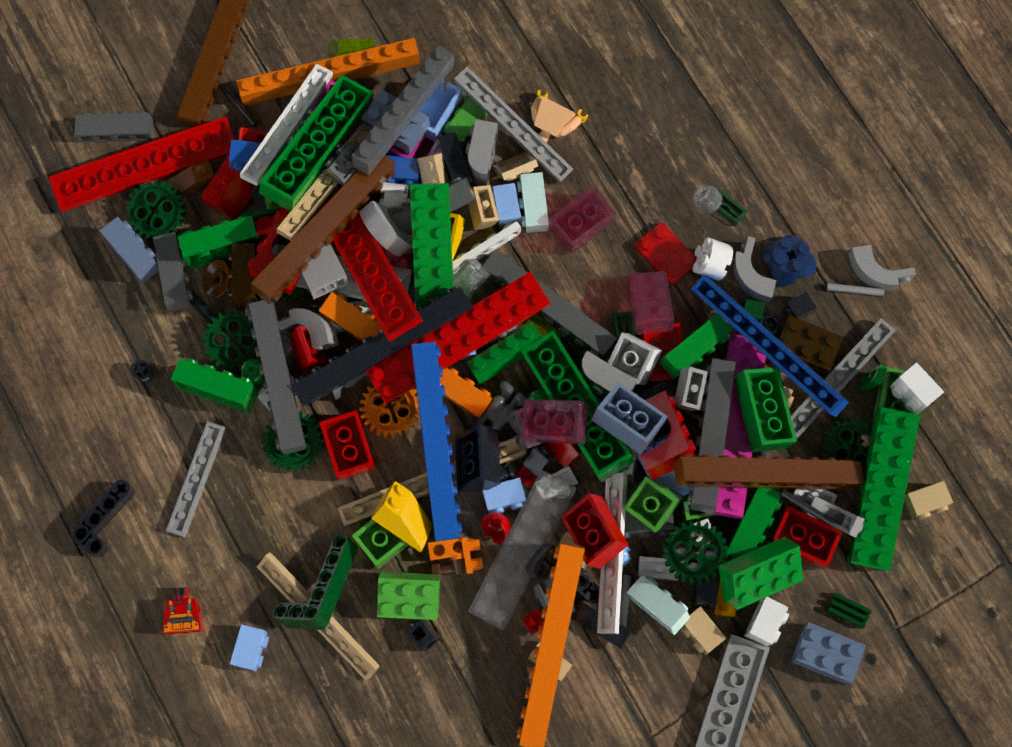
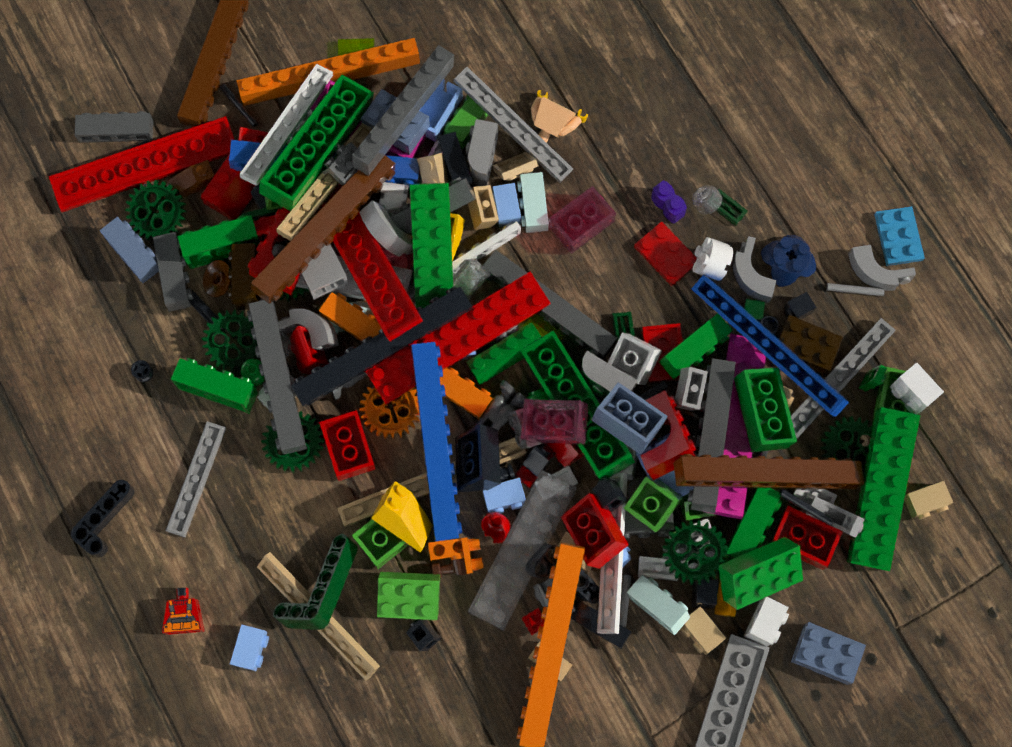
(609, 494): none -> black brick
(650, 302): clear pink brick -> none
(666, 199): none -> dark purple brick
(867, 611): dark green tile -> none
(899, 236): none -> dark azure plate

